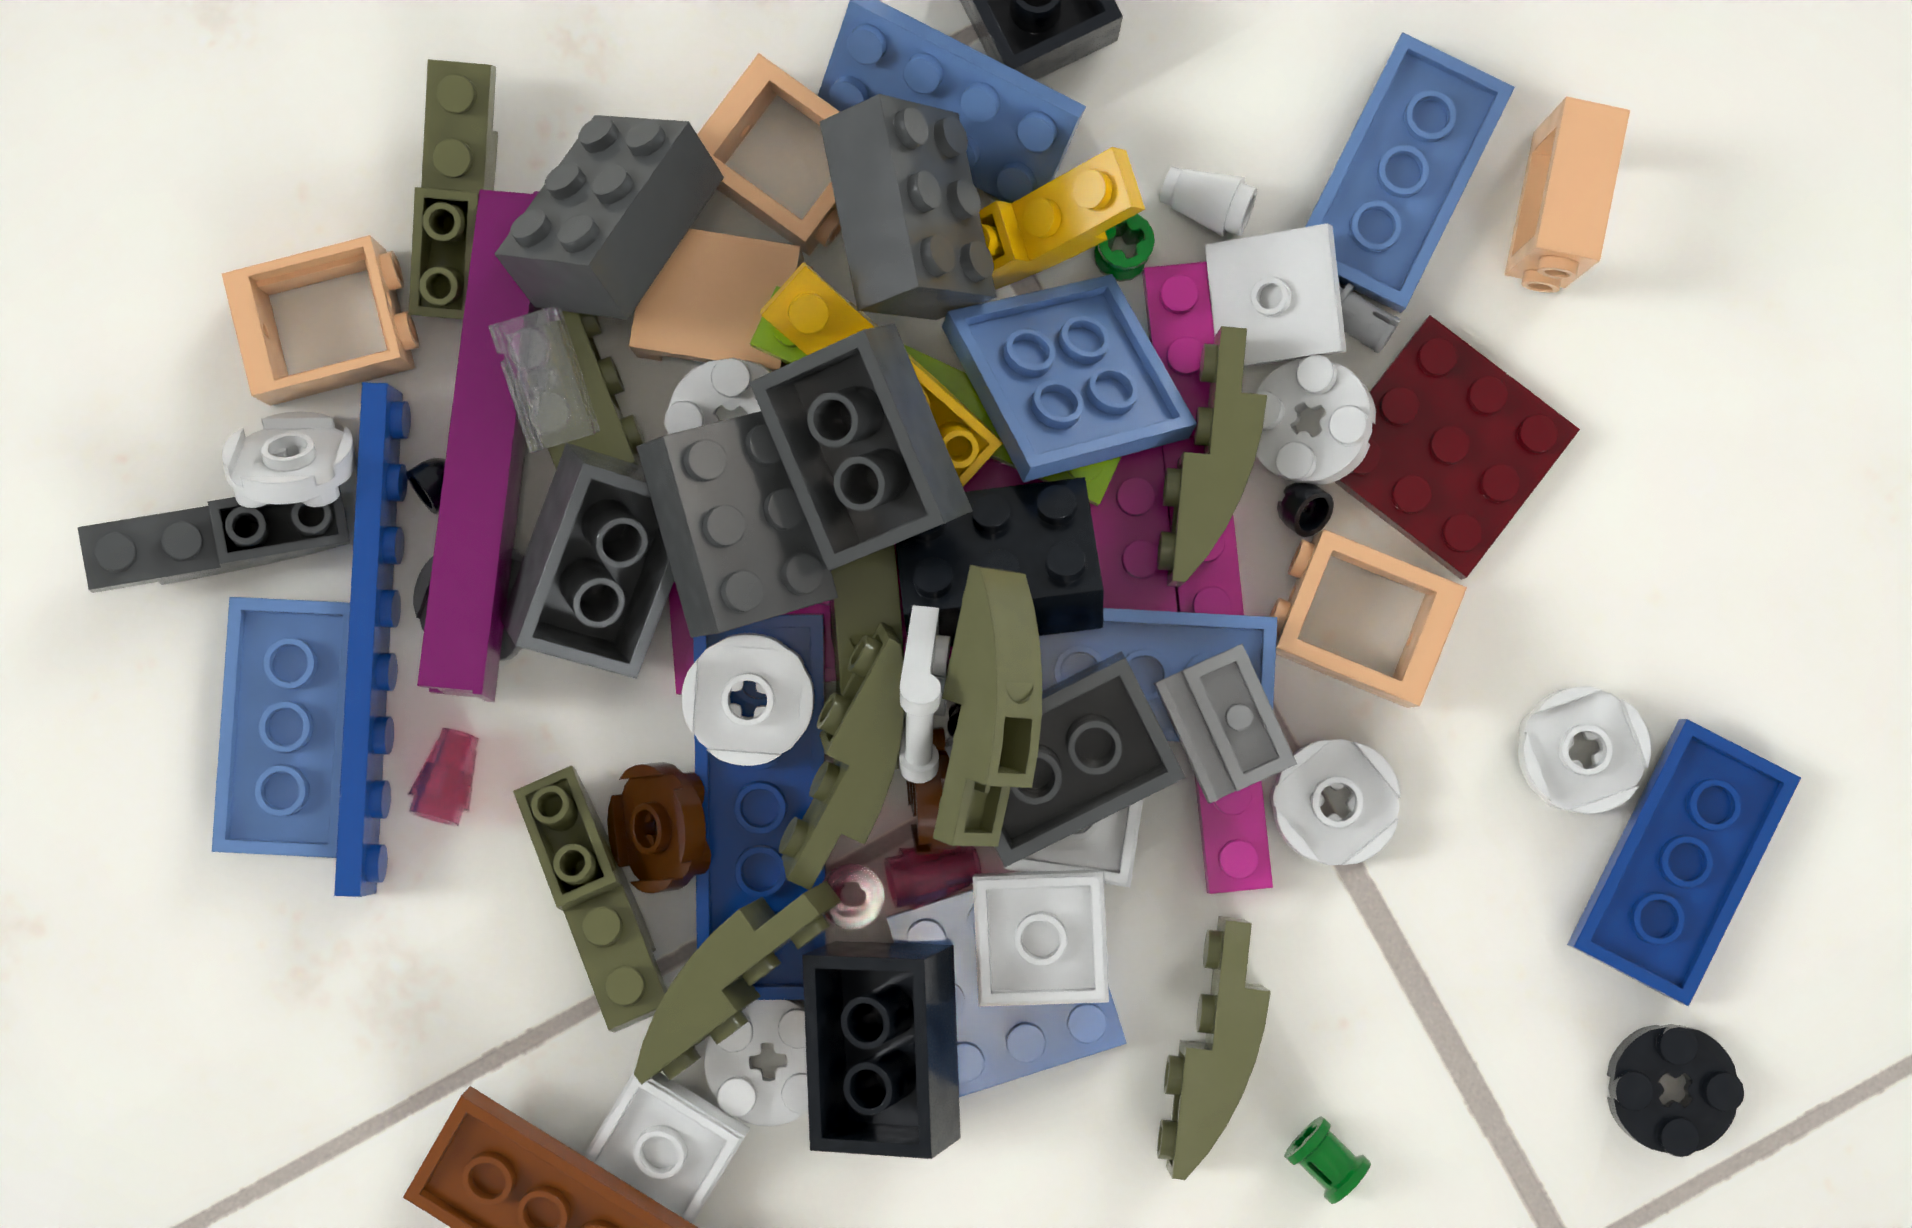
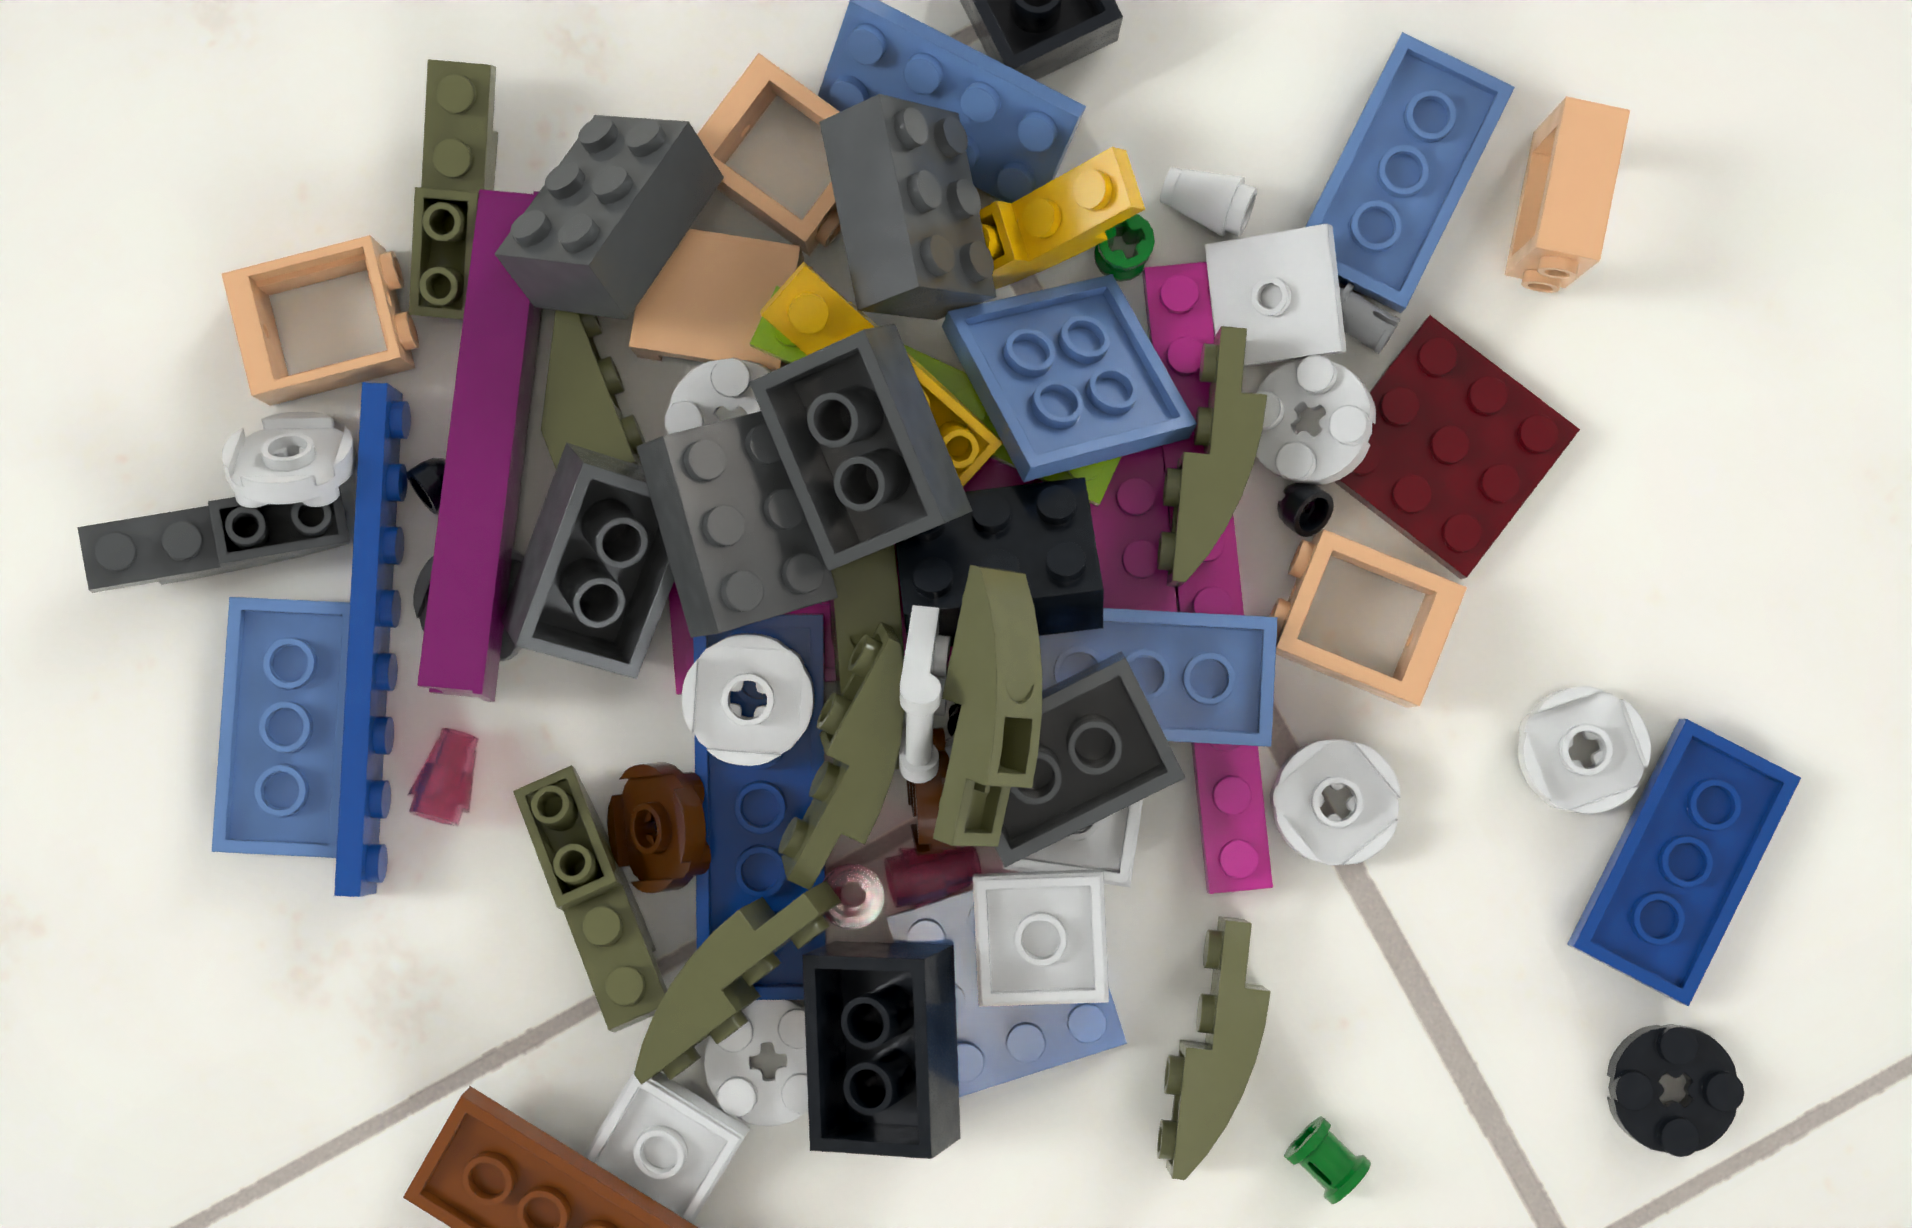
(544, 379): clear brick -> none
(1225, 723): light grey plate -> none

